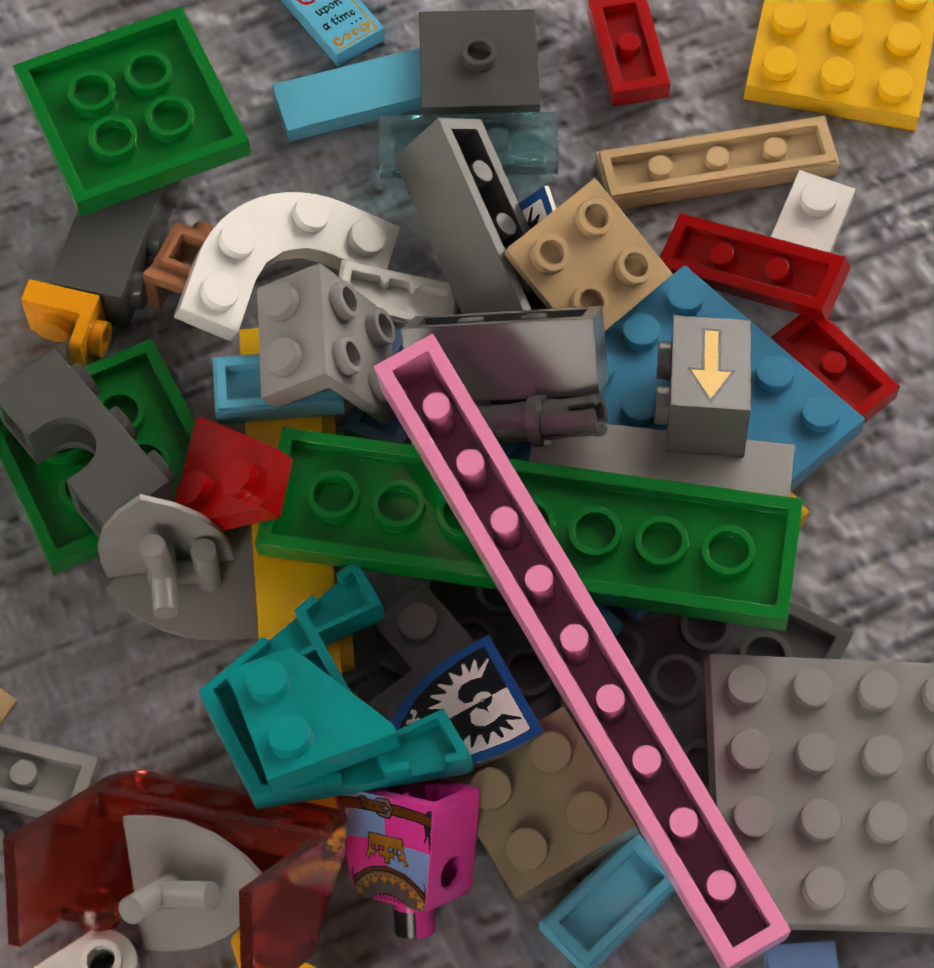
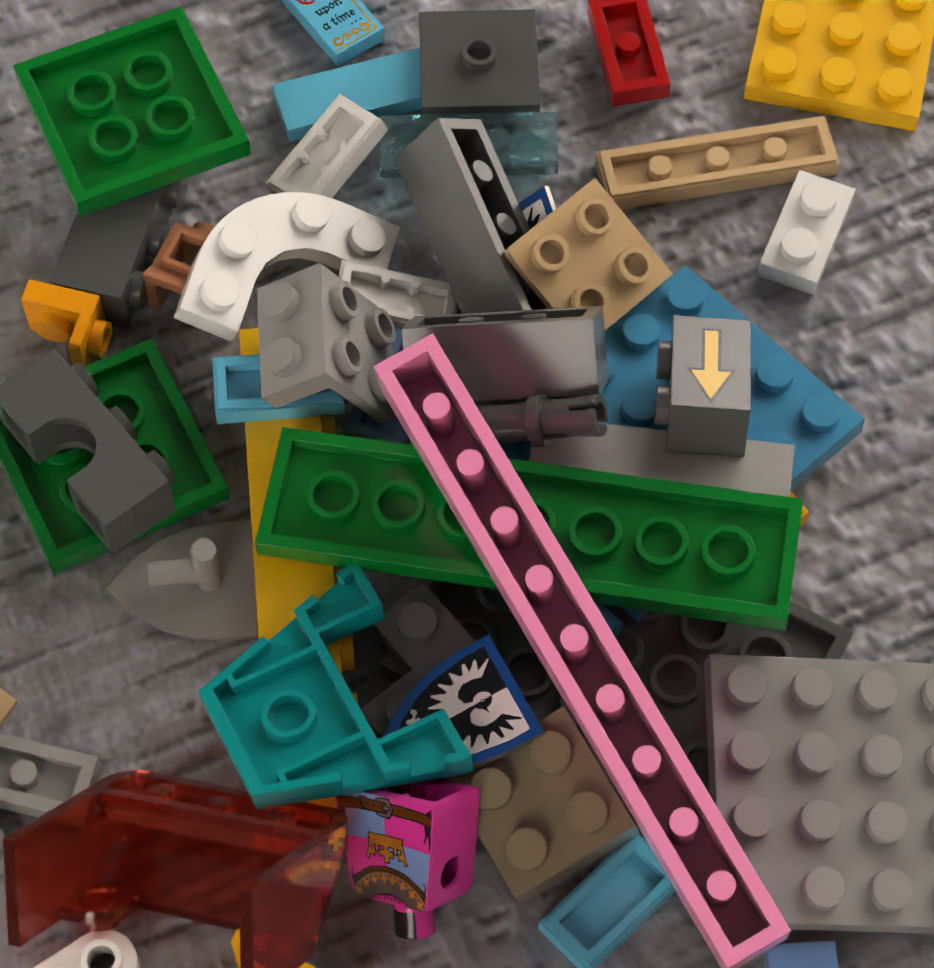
(151, 537): light grey shield -> none
(182, 883): light grey shield -> none
(232, 476): red wing -> none
(305, 720): teal wing -> none
(329, 150): none -> white plate
(757, 266): red plate -> none
(838, 364): red plate -> none

